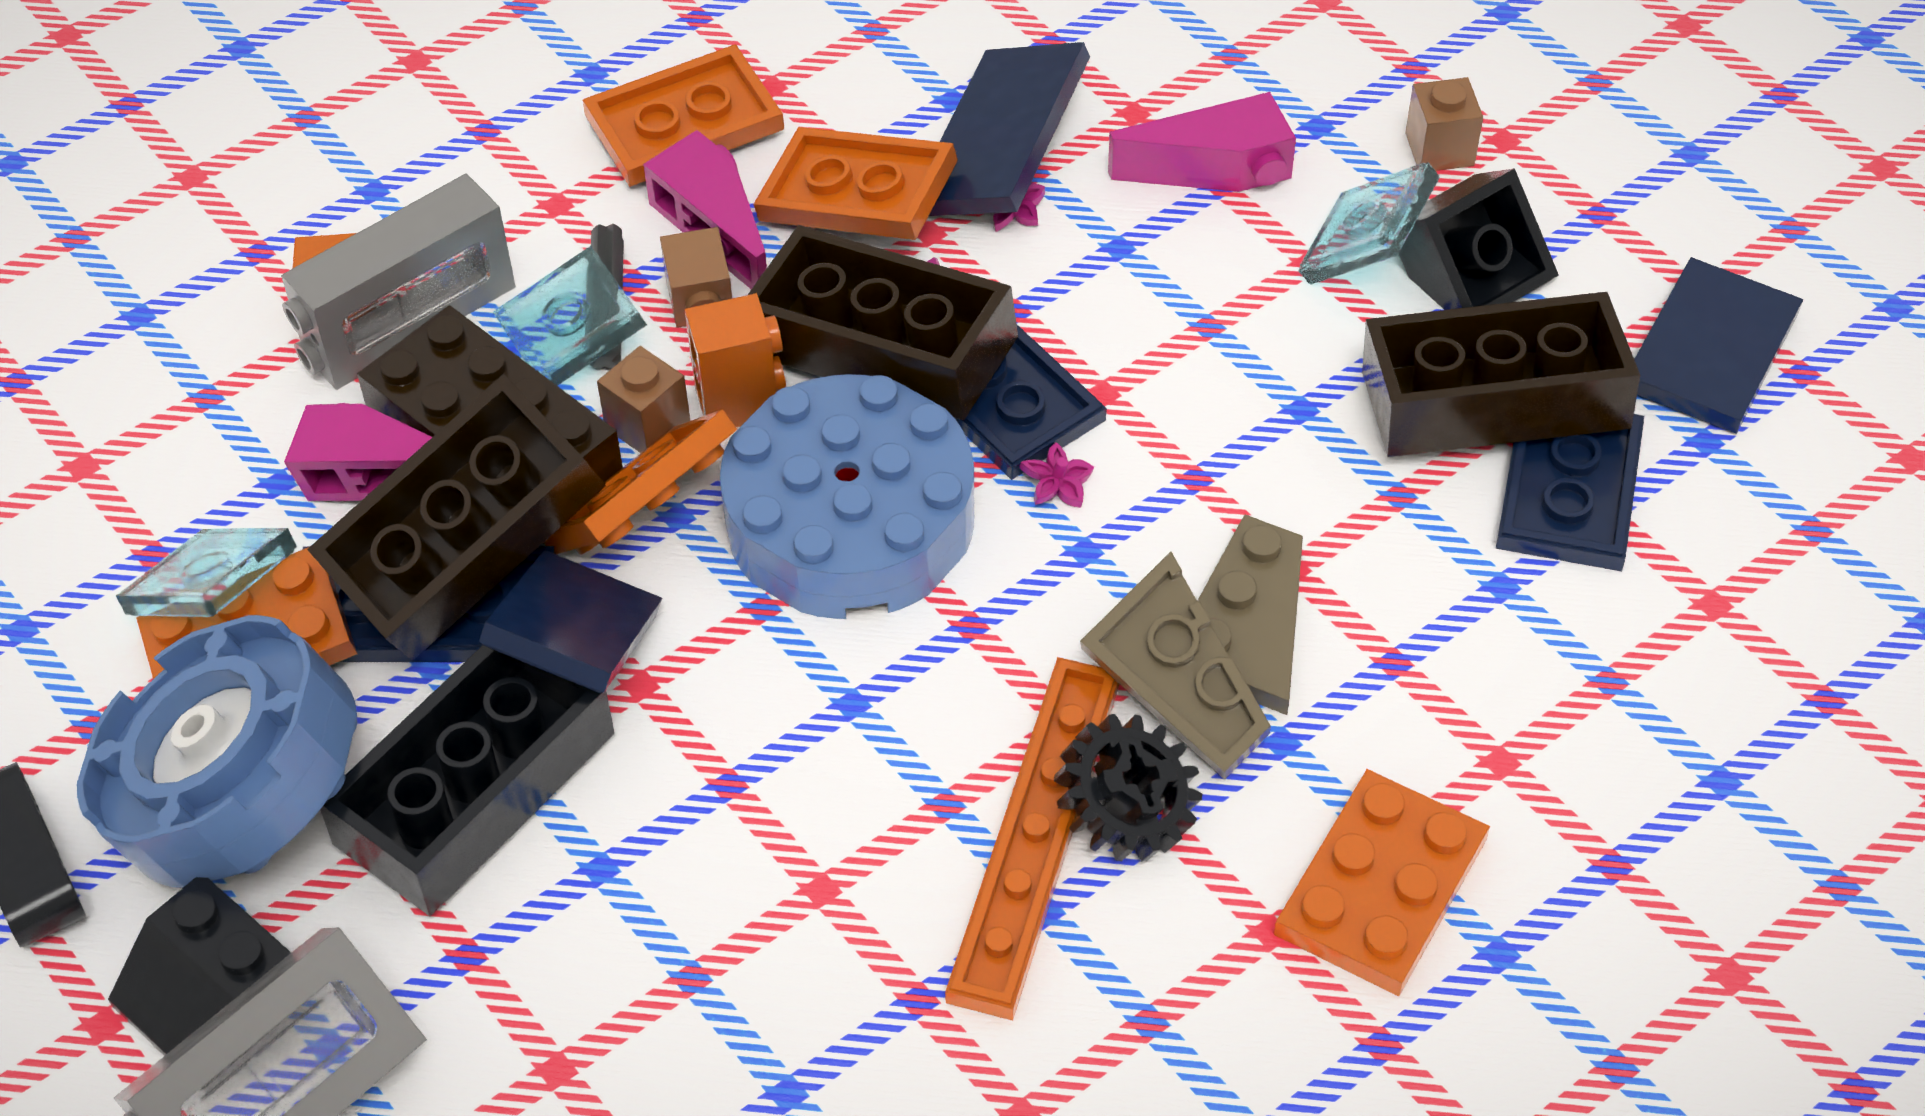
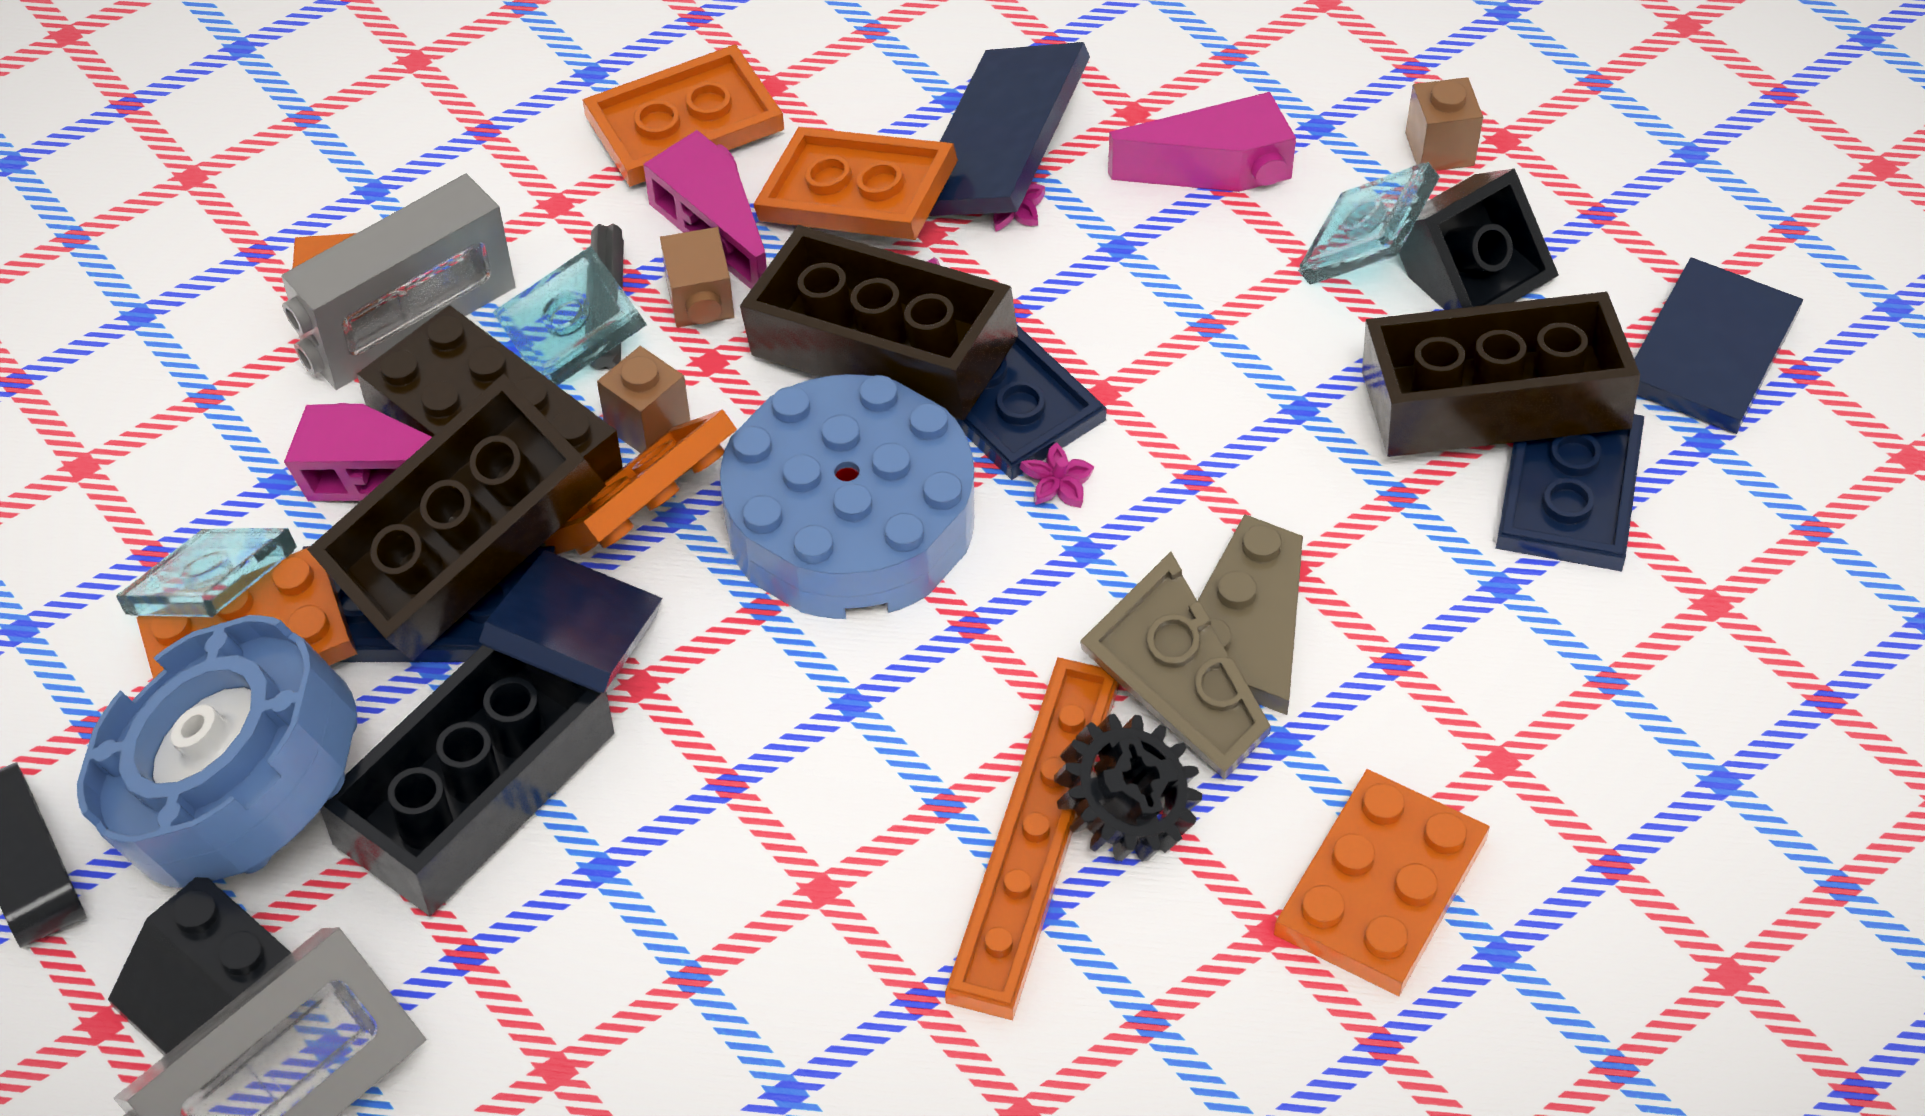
(734, 356): orange brick -> none

